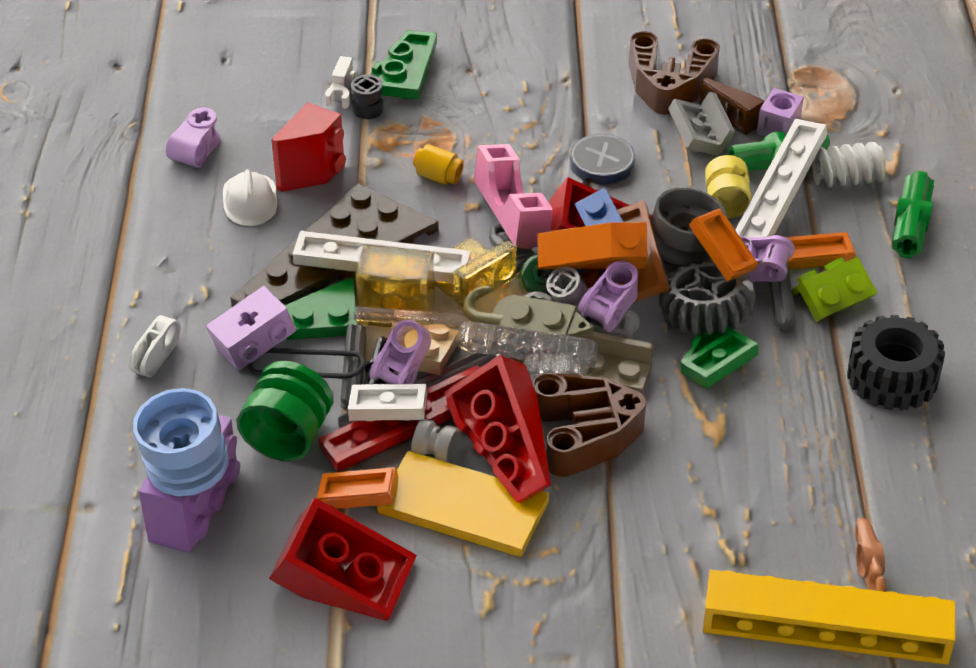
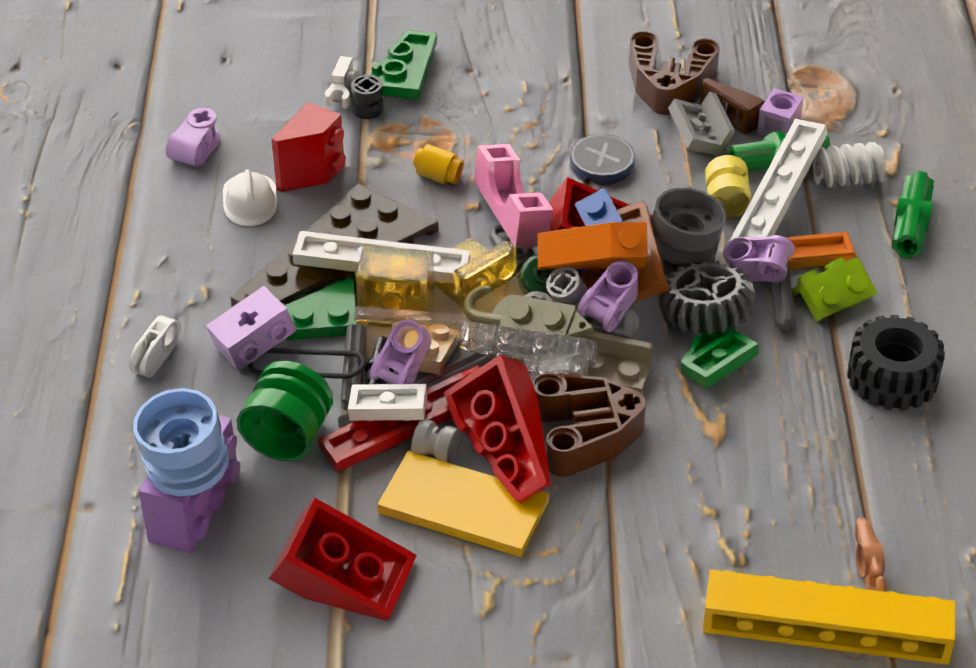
(358, 488): orange tile -> none
(723, 244): orange tile -> none

